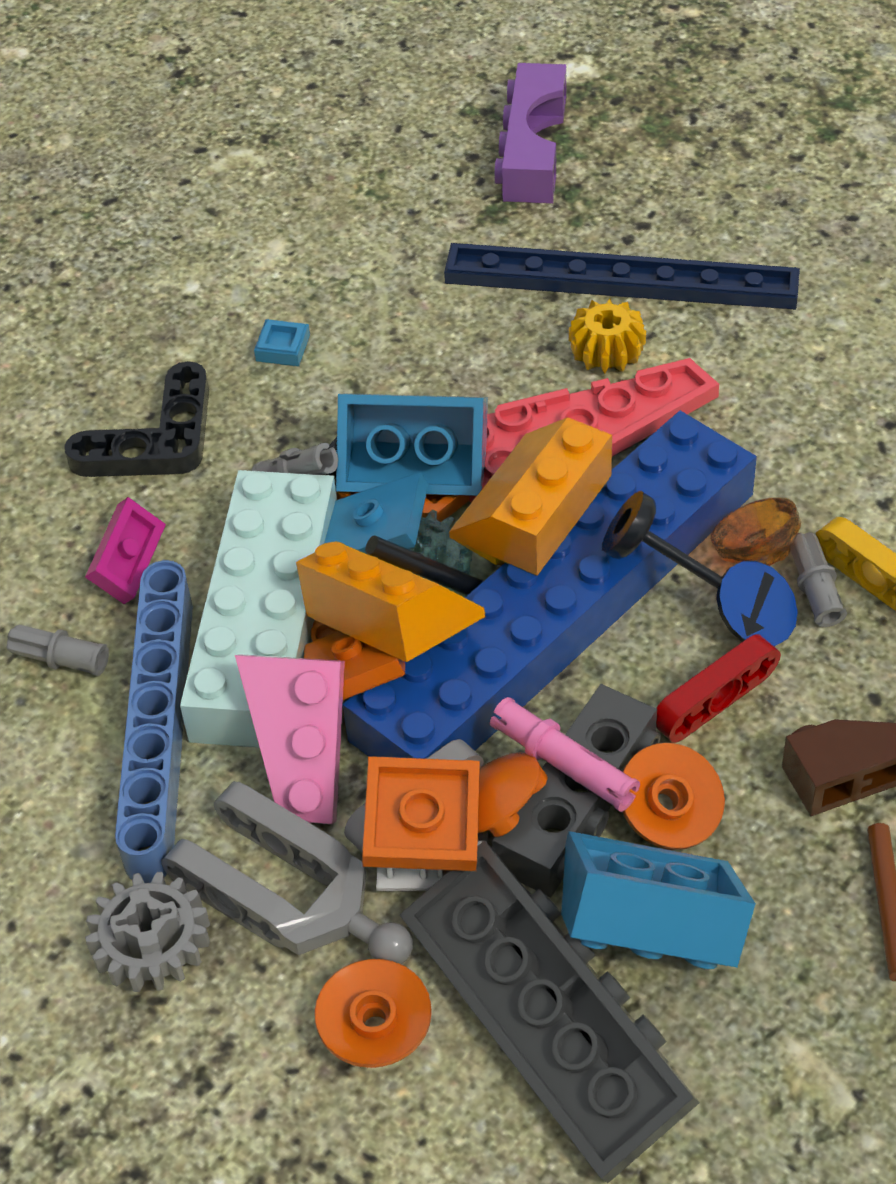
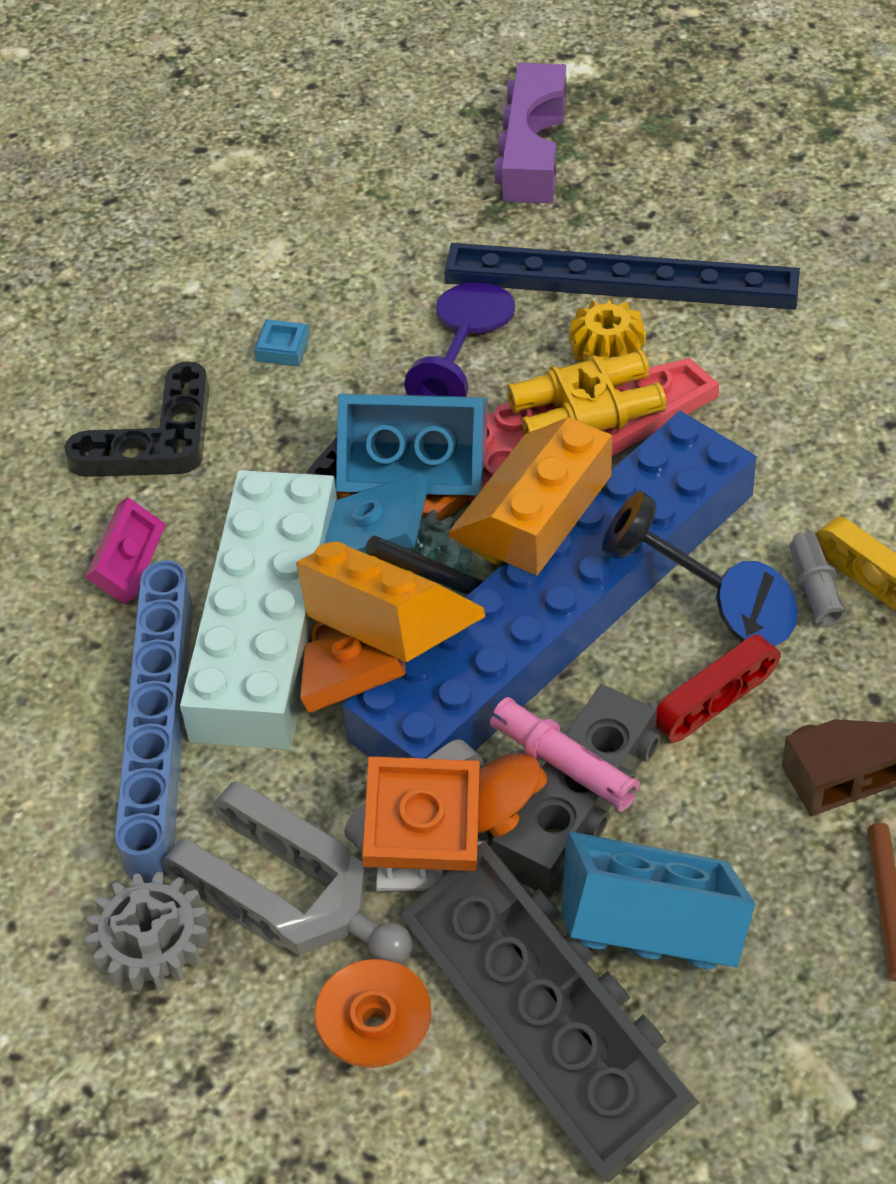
(58, 649): light grey axle -> none
(298, 729): bright pink wing -> none
(313, 460): light grey pin -> none
(468, 310): none -> dark purple piece
(588, 393): none -> yellow pin
(689, 784): orange dish -> none
(758, 532): clear orange piece -> none

